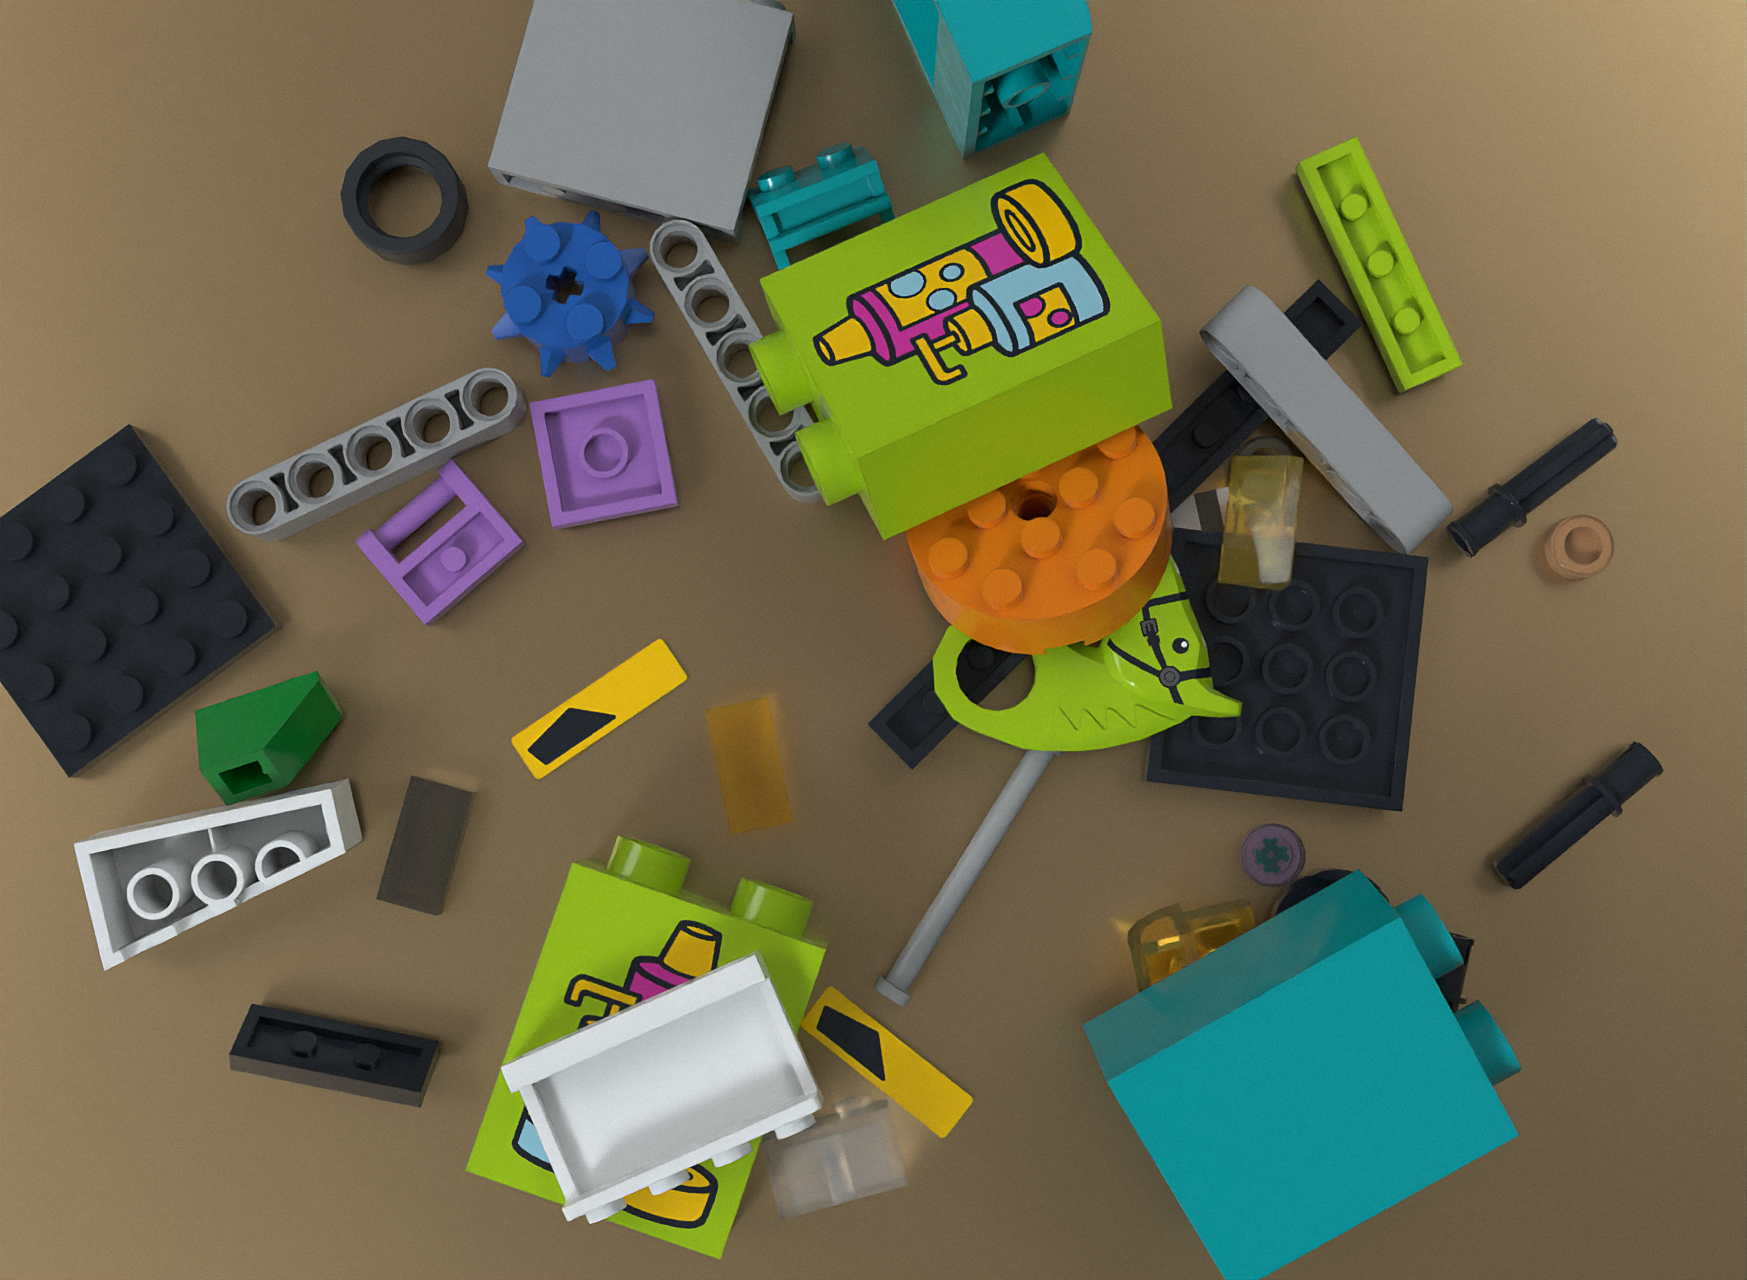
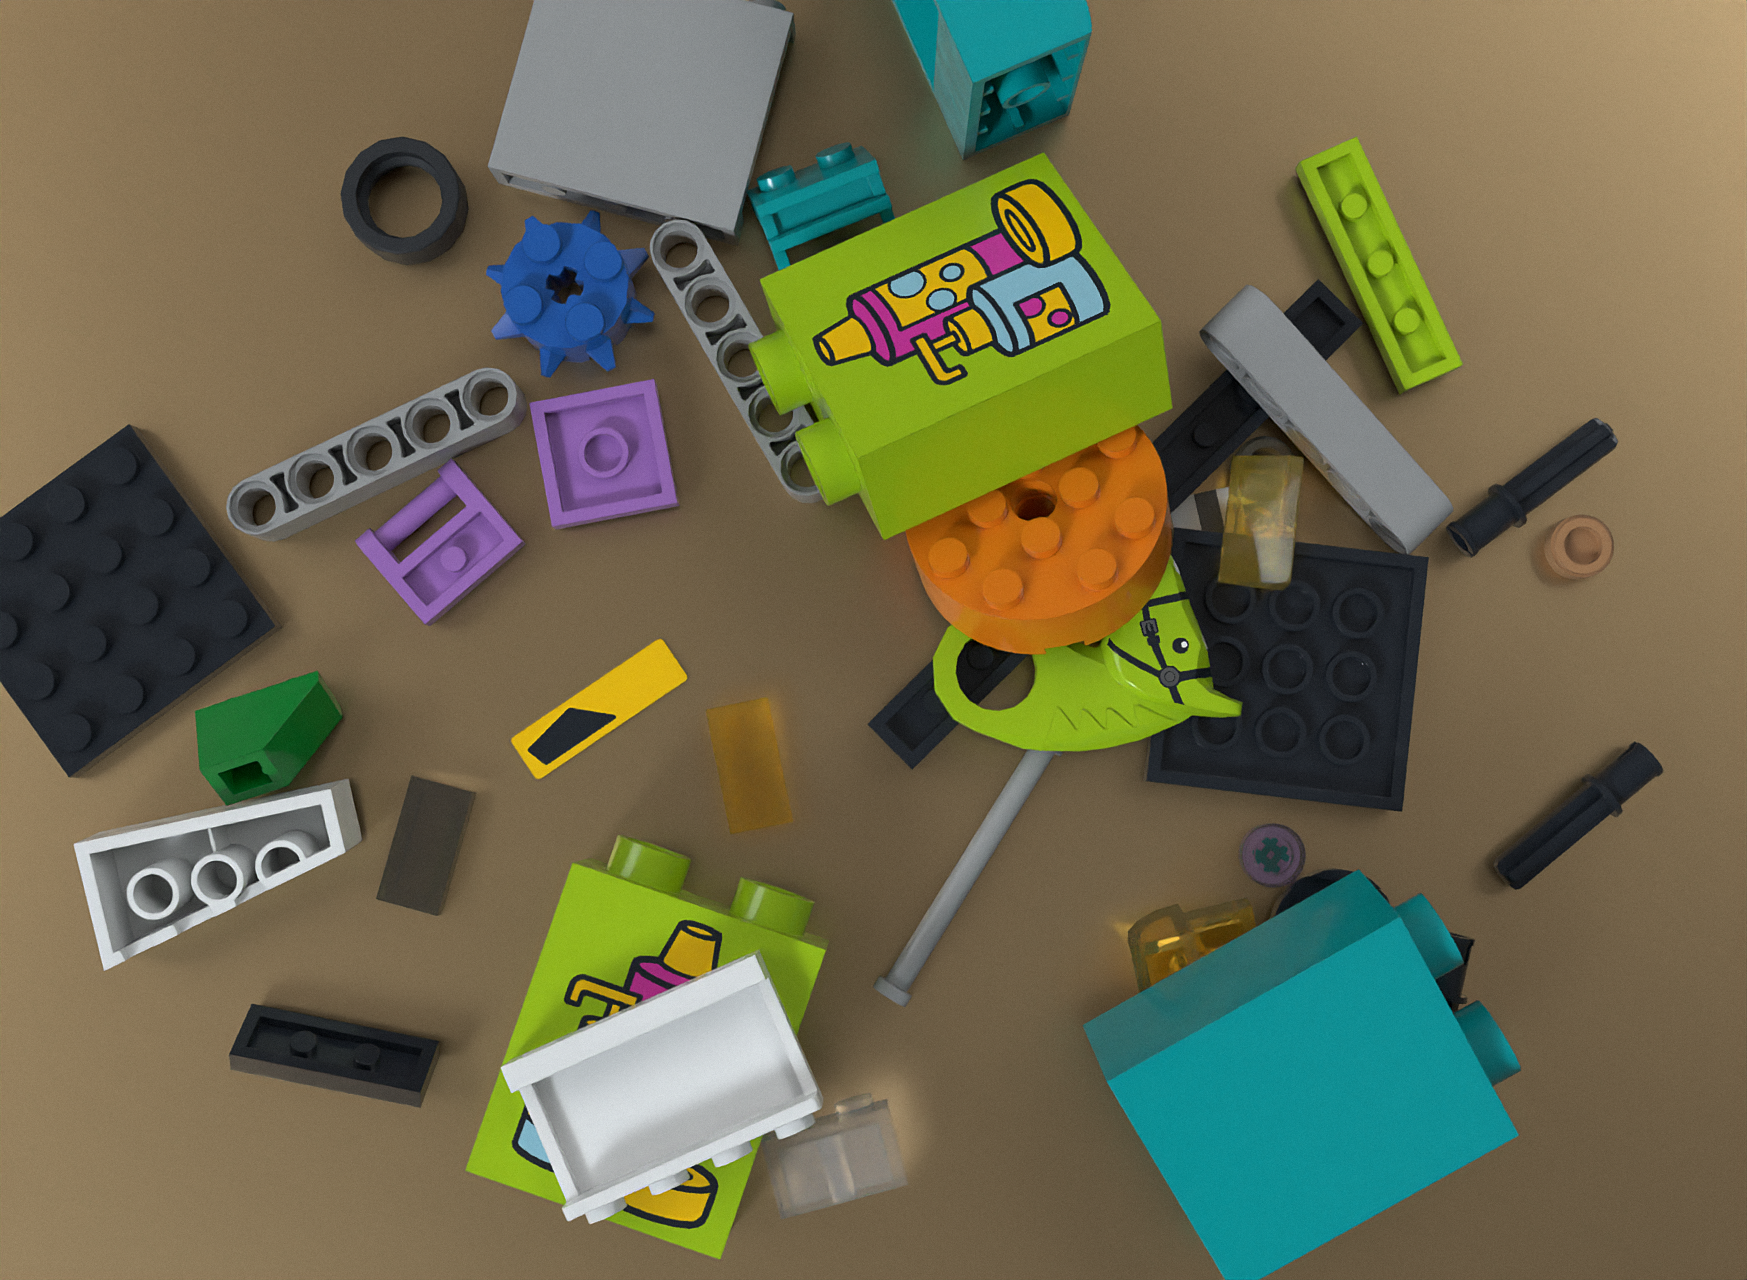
(886, 1062): yellow sticker -> none

